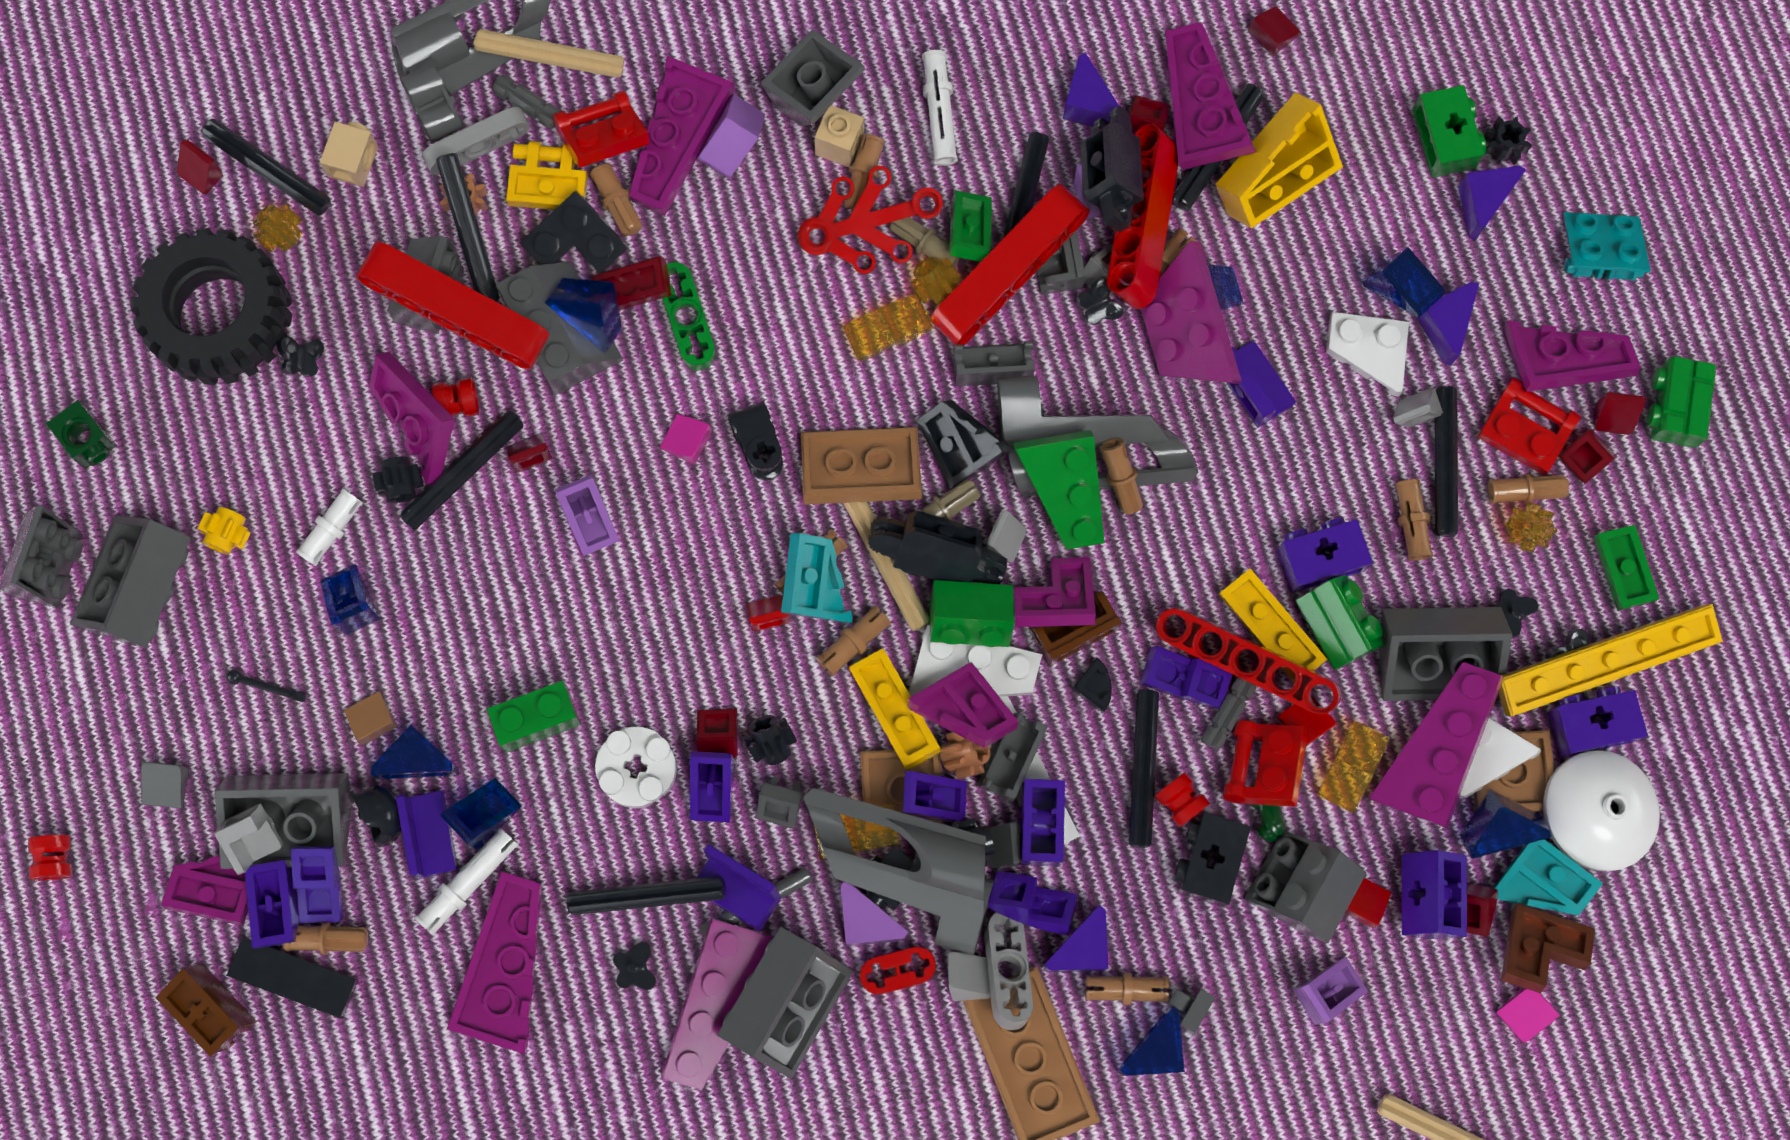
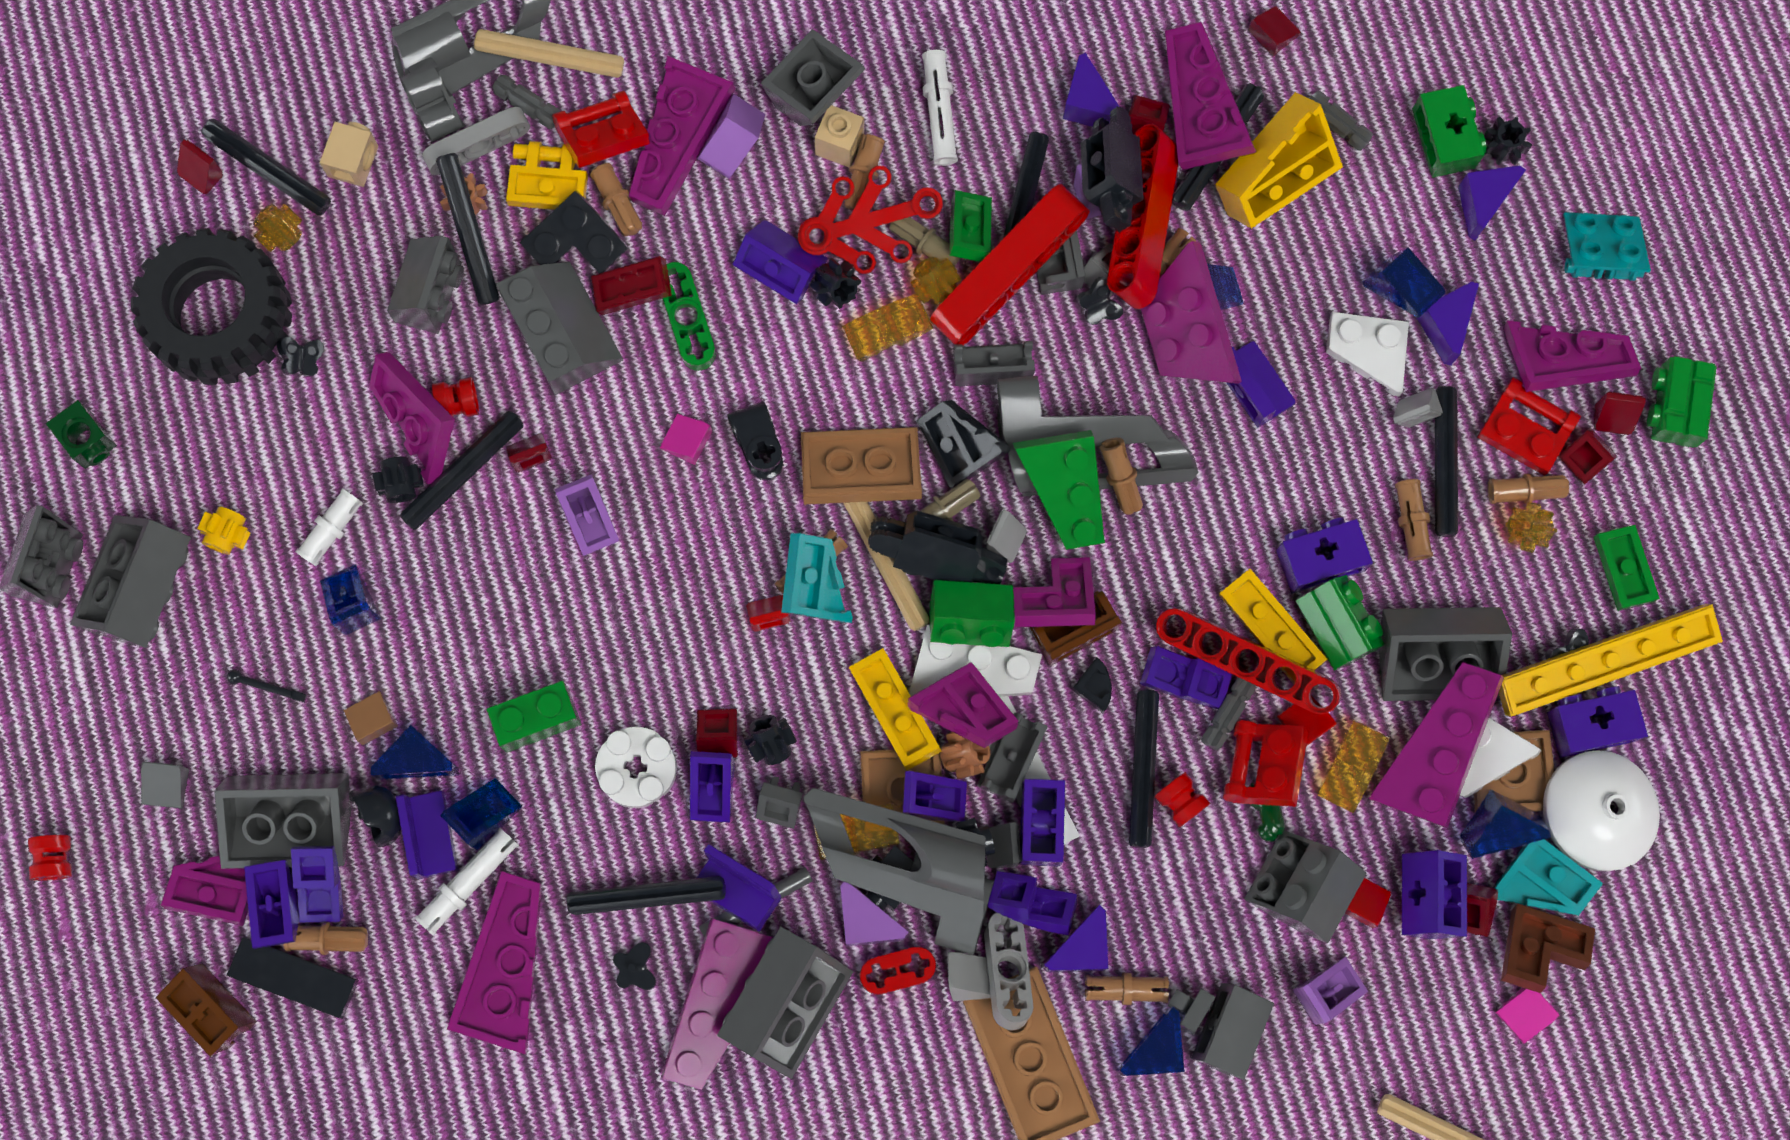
(248, 838): light grey panel -> none
(452, 305): red beam -> none
(589, 308): clear blue slope -> none
(777, 261): none -> dark purple panel
(835, 283): none -> black gear
(853, 641): medium nougat pin -> none
(1228, 842): black brick -> none
(1232, 1030): none -> dark grey hinge
(1343, 122): none -> dark grey axle
(1515, 609): black piece -> none

